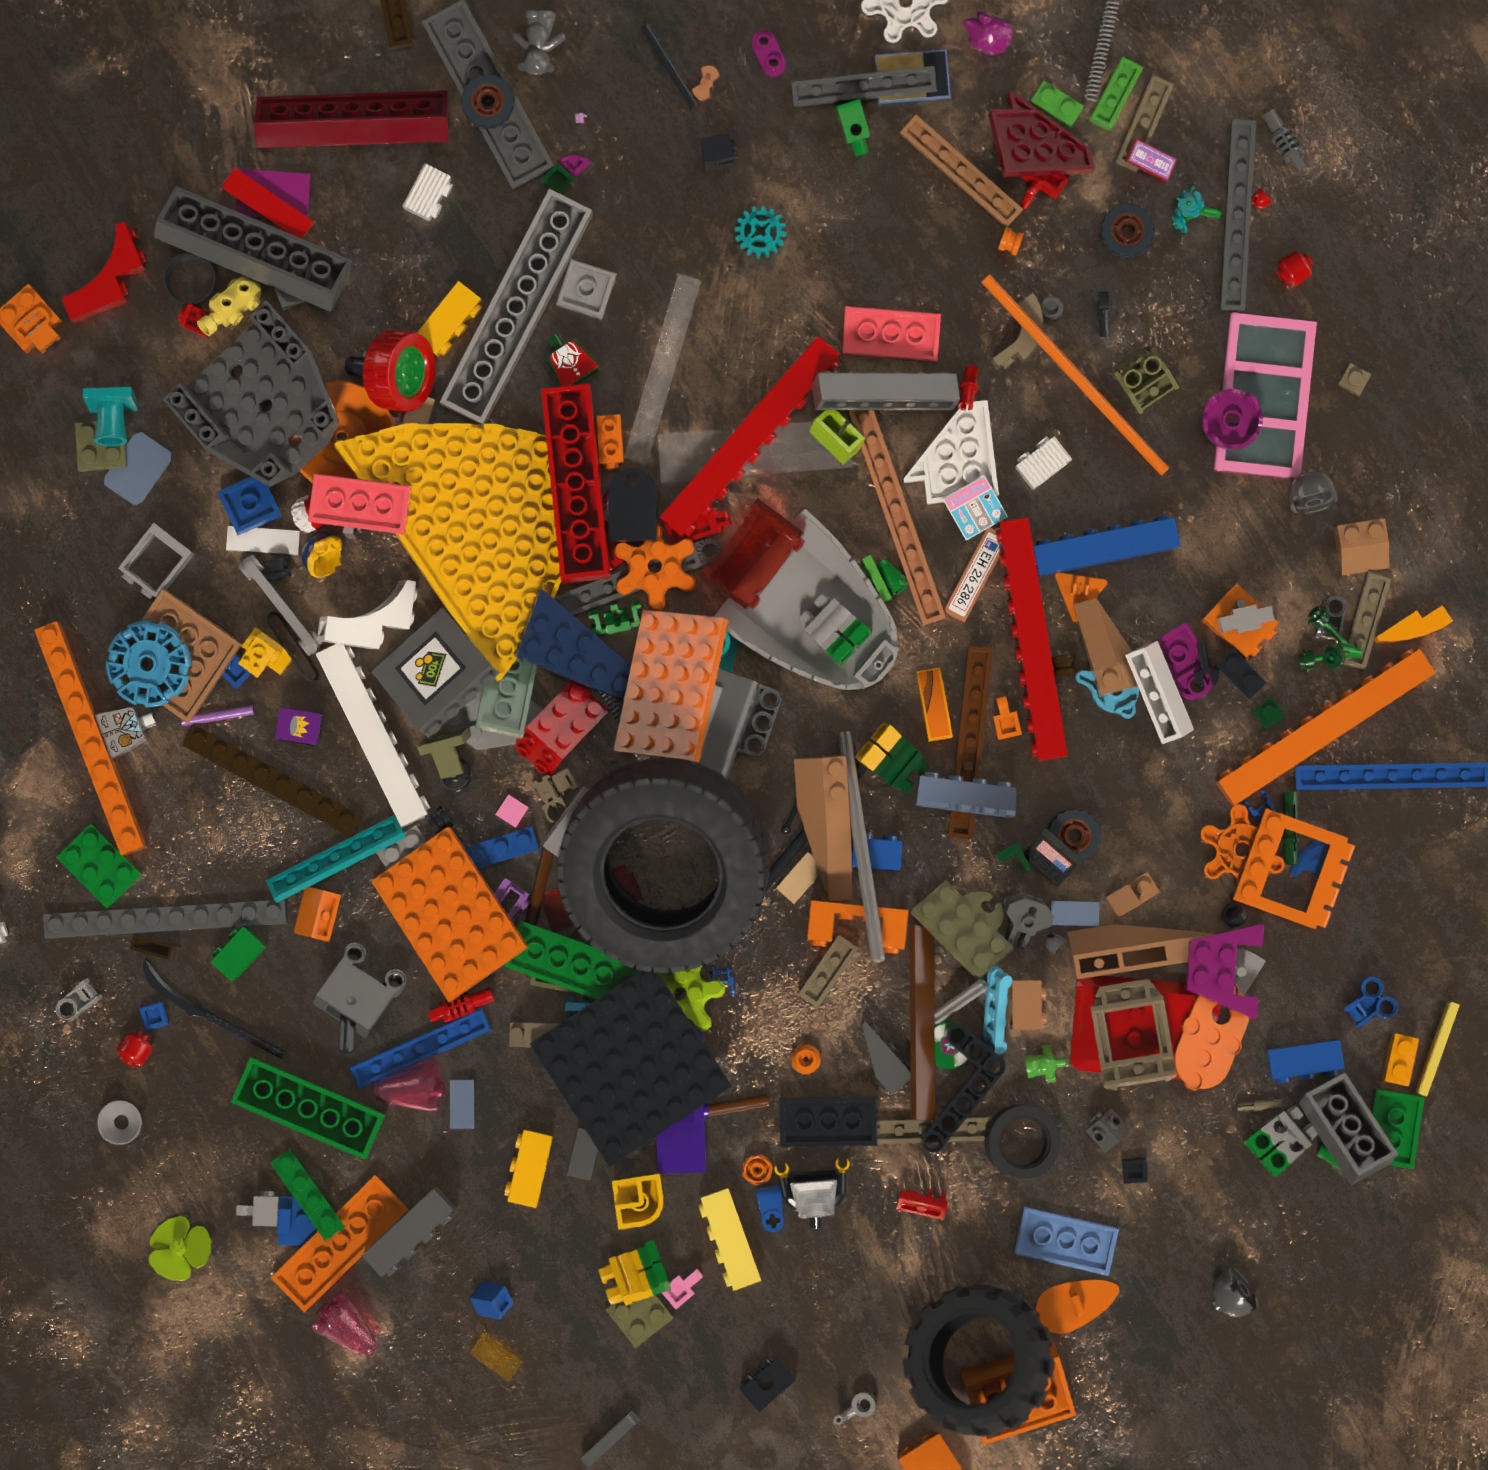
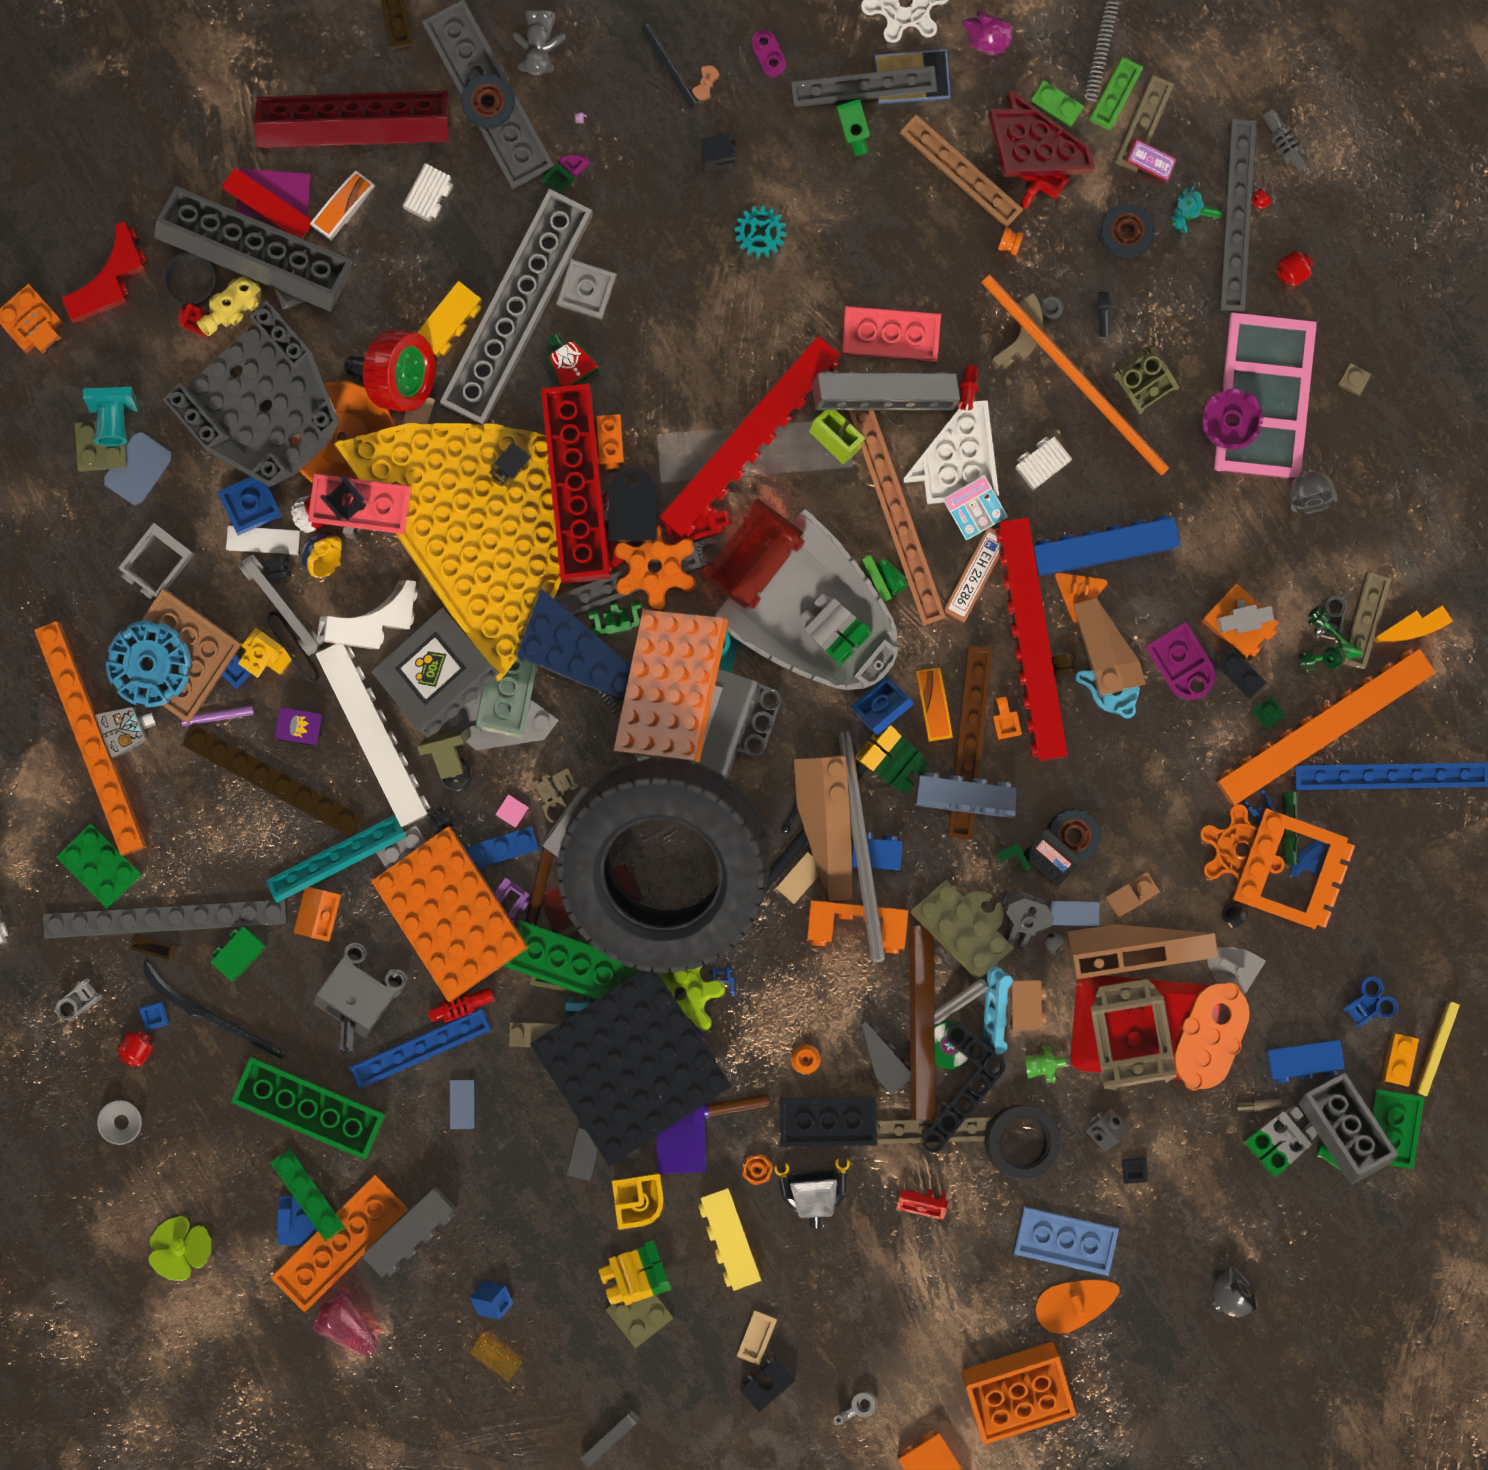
(263, 1210): light grey brick -> none
(334, 504): none -> black piece
(342, 205): none -> slope
(412, 1088): clear pink cone -> none
(509, 465): none -> black brick
(528, 1168): yellow brick -> none
(560, 727): red bracket -> none
(662, 369): clear plate -> none
(681, 1288): bright pink plate -> none
(756, 1337): none -> tan tile
(769, 1203): blue piece -> none
(828, 971): dark tan plate -> none
(881, 705): none -> blue plate
(926, 1354): black tyre -> none
(1159, 692): white brick -> none
(1205, 666): black bar -> none
(1213, 967): magenta wing -> none
(1362, 546): medium nougat slope -> none

